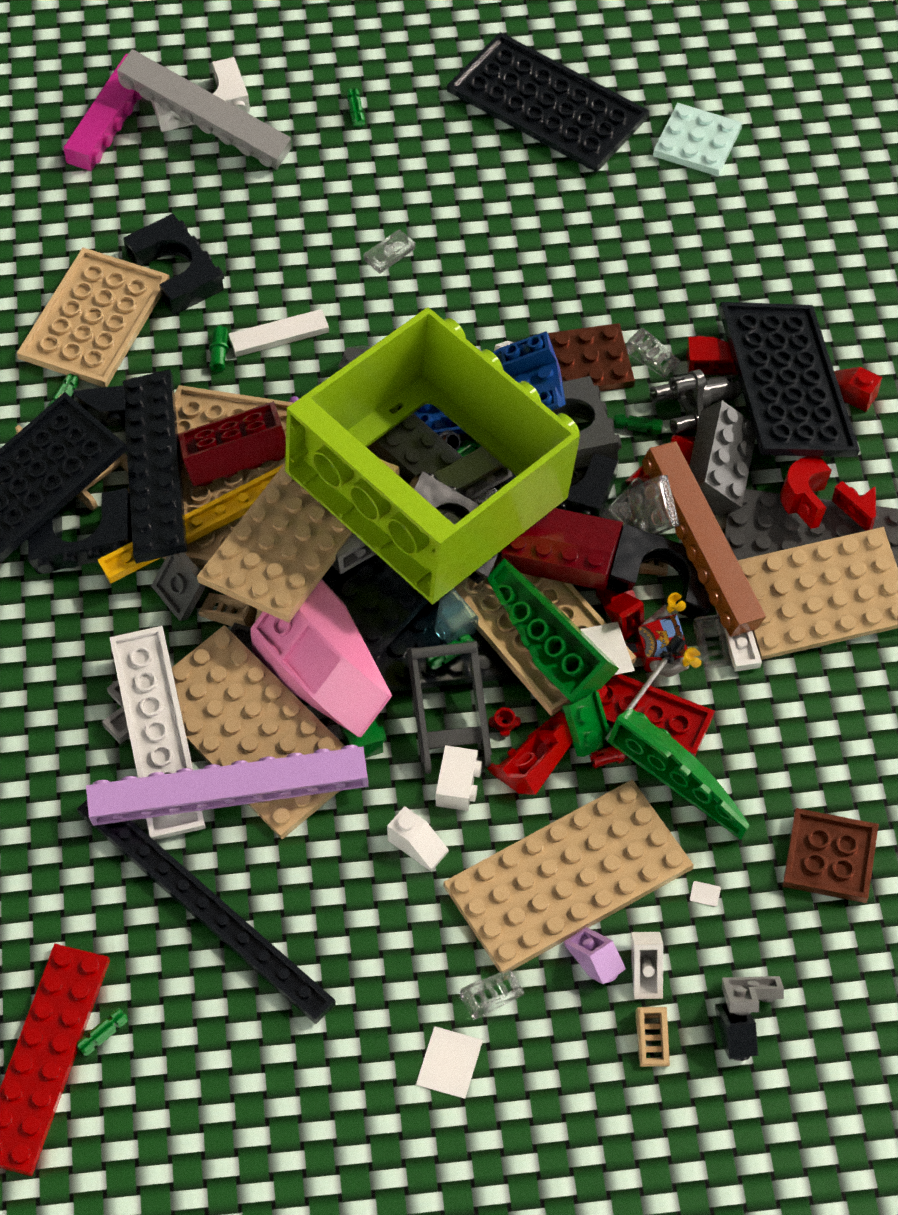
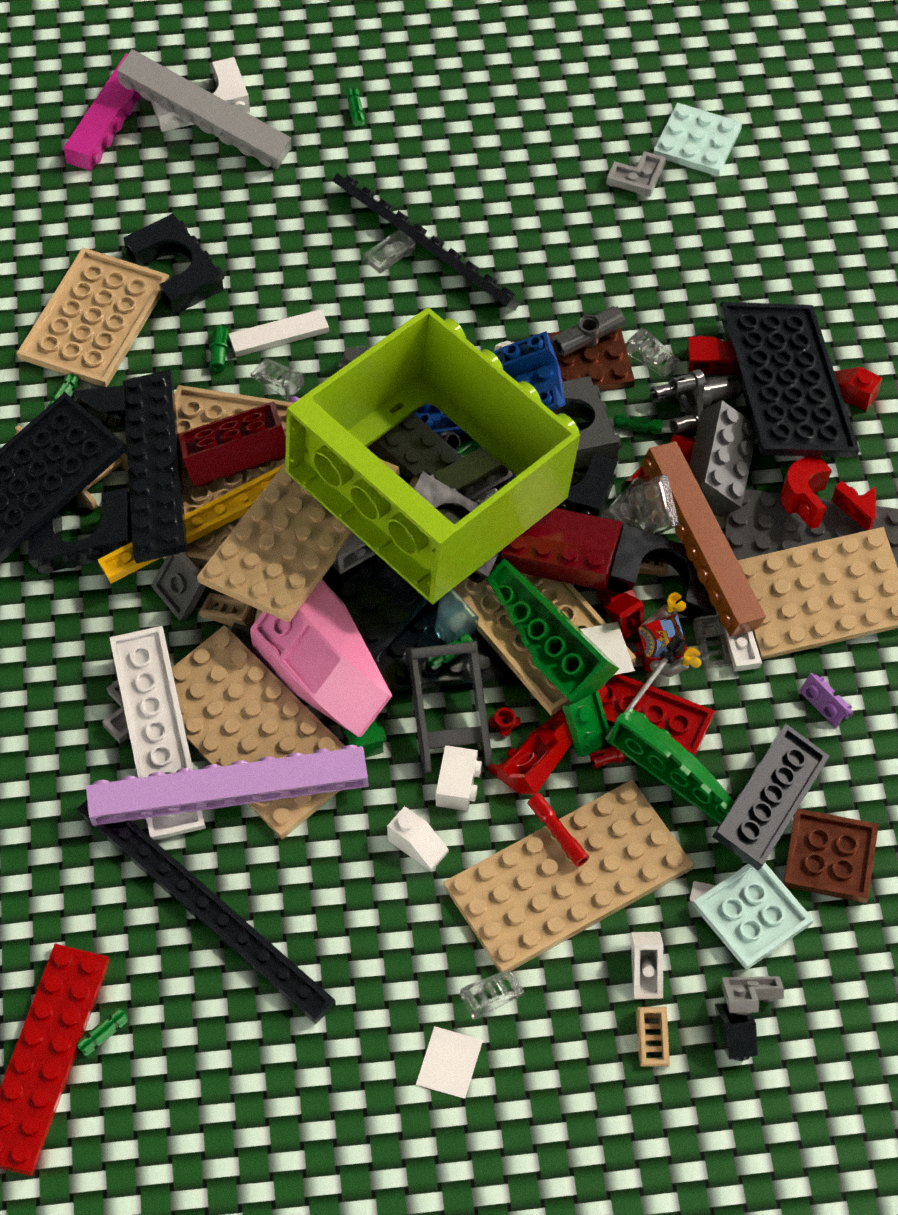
(286, 390): none -> clear slope
(432, 244): none -> black plate
(548, 101): black plate -> none
(548, 817): none -> red piece
(588, 331): none -> dark grey piece
(596, 955): lavender slope -> none
(639, 179): none -> light grey plate
(752, 913): none -> light aqua plate
(771, 797): none -> plate
(821, 696): none -> medium lavender hinge

